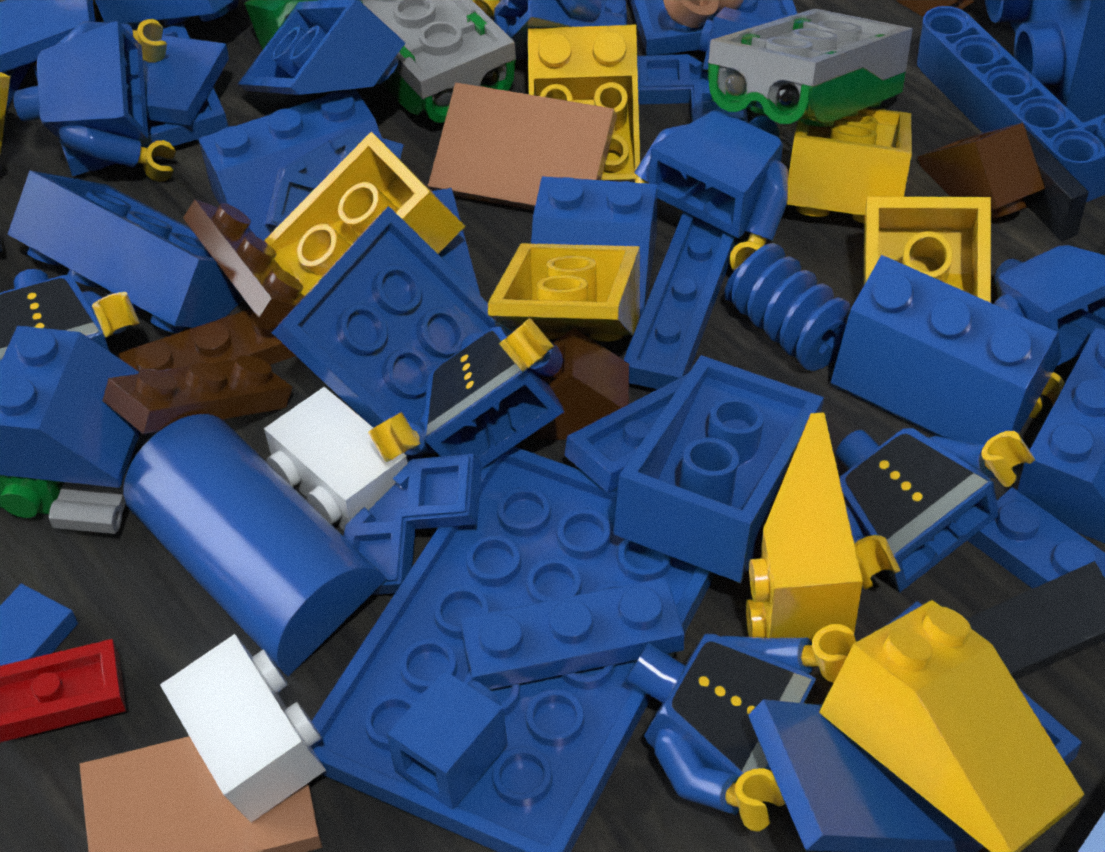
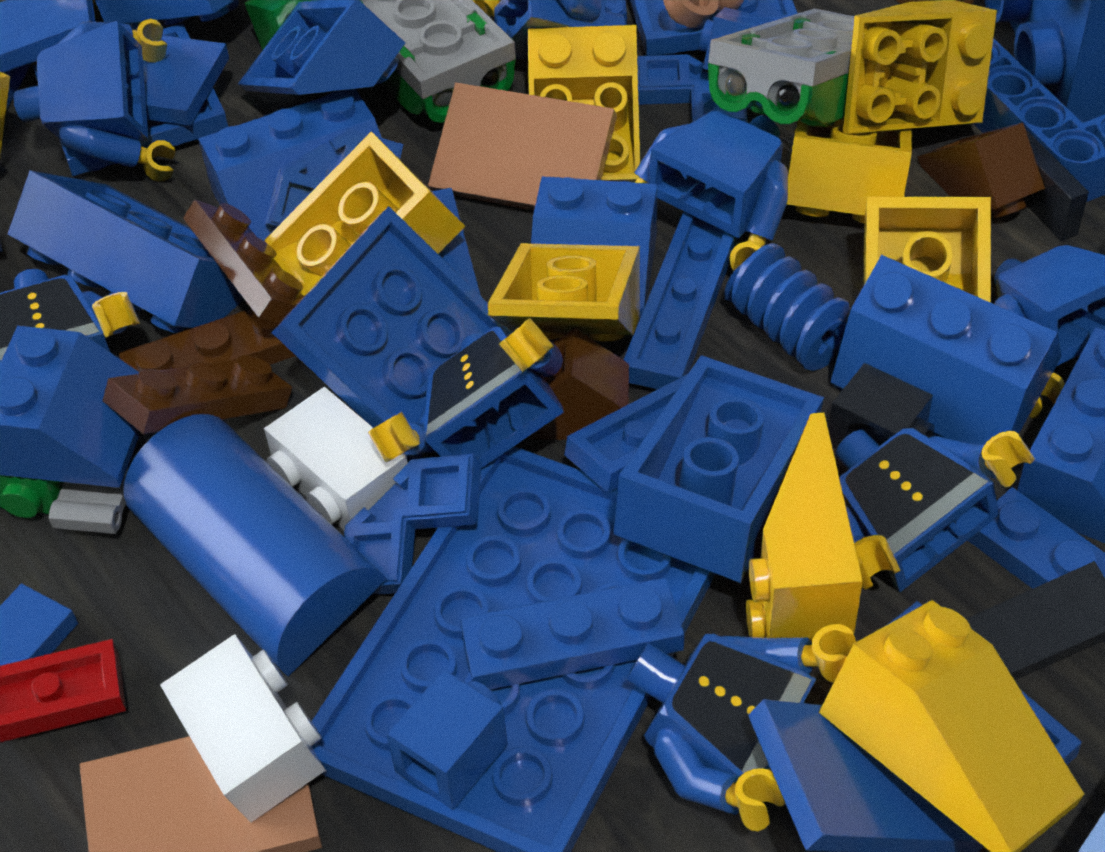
(879, 407): none -> black brick
(919, 66): none -> yellow slope

